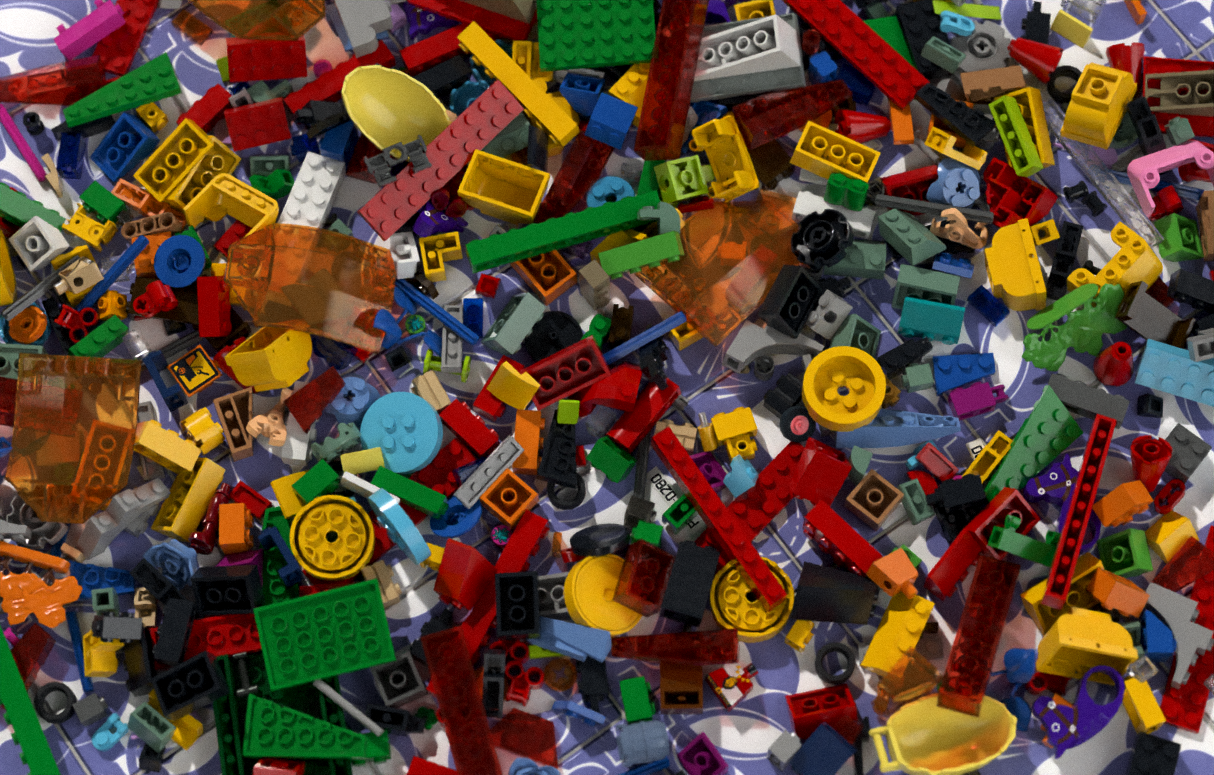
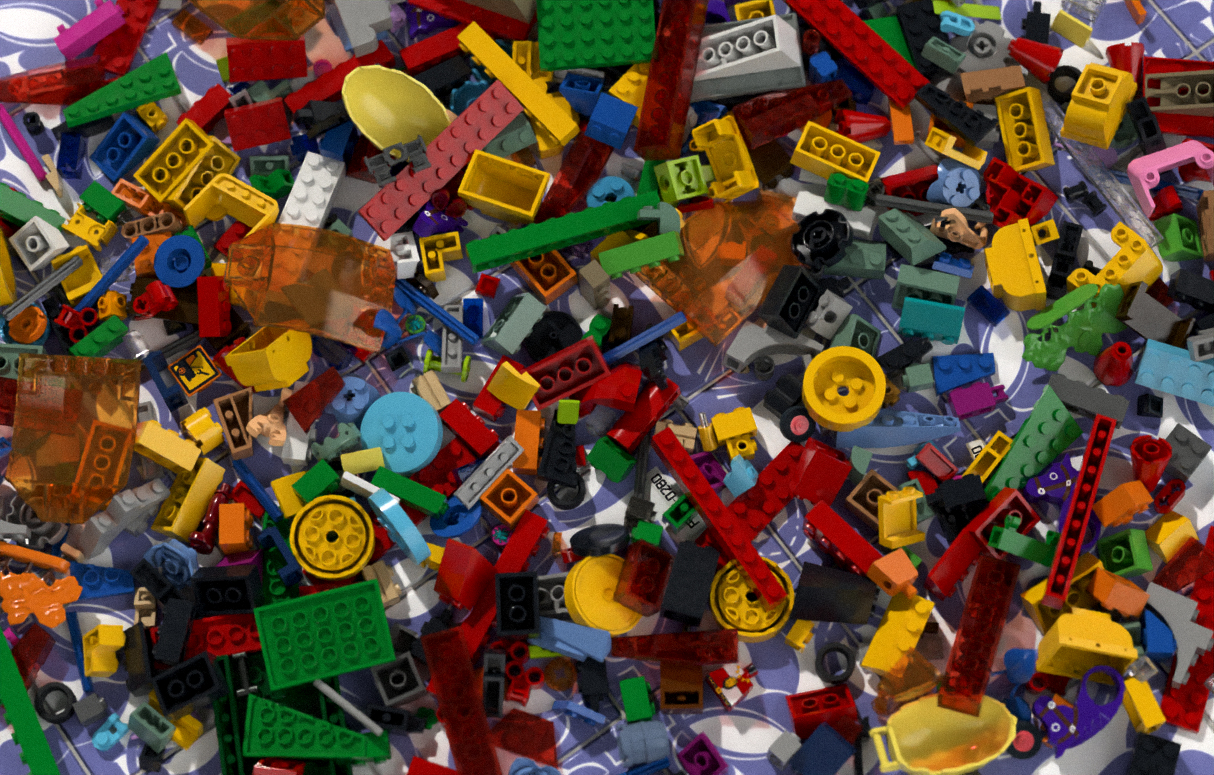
(78, 276): tan torso -> none
(105, 601): sand green brick -> none
(119, 627): black brick -> none
(258, 490): none -> blue axle
(402, 637): none -> dark grey panel
(537, 149): black slope -> none
(899, 518): none -> yellow panel
(1015, 136): lime brick -> none
(1026, 742): none -> black wheel
(1179, 130): sand green brick -> none

